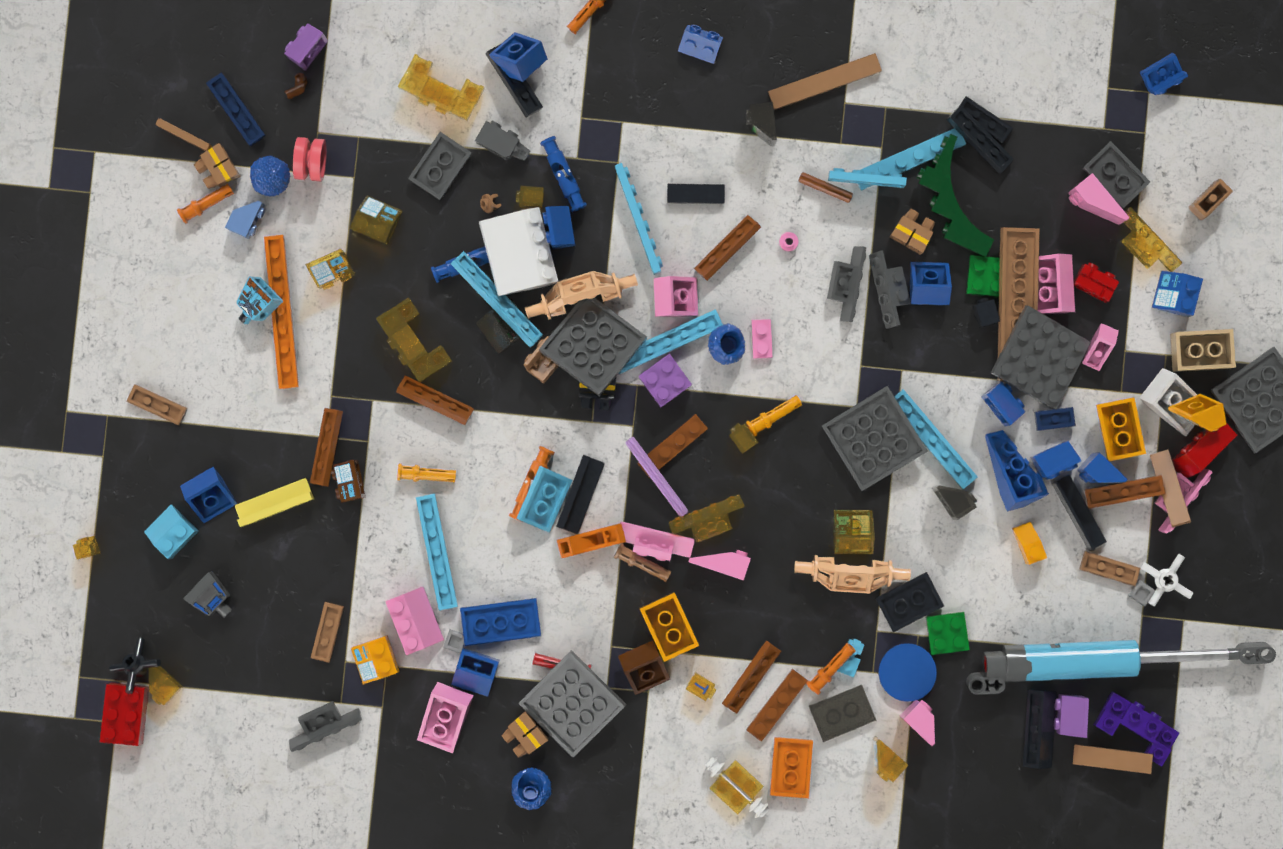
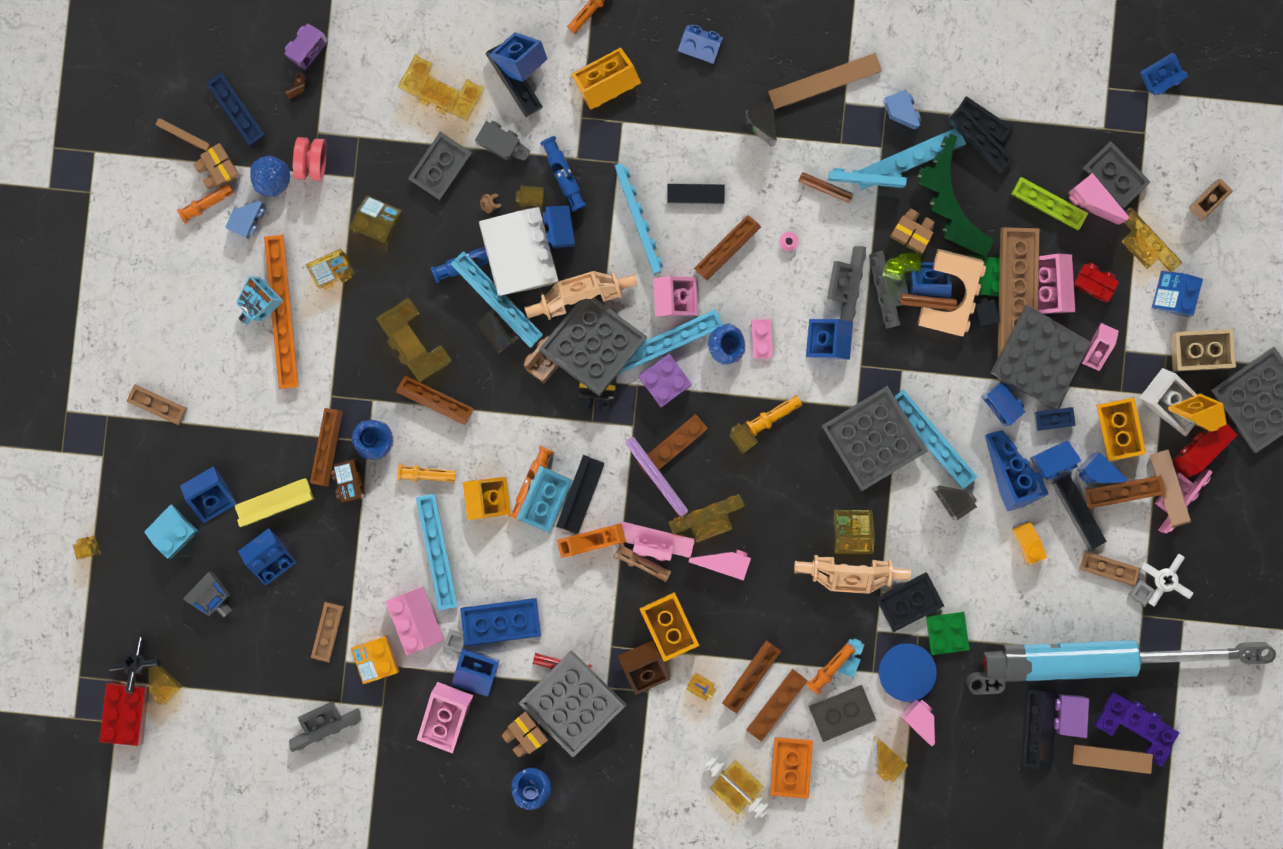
(267, 557): none -> blue slope
(372, 439): none -> blue hair
(486, 498): none -> light orange slope
(606, 78): none -> light orange slope
(829, 339): none -> blue slope
(900, 109): none -> medium blue slope
(900, 265): none -> clear neon green tile
(929, 302): none -> dark orange axle
(969, 271): none -> light nougat arch
(1049, 203): none -> lime plate

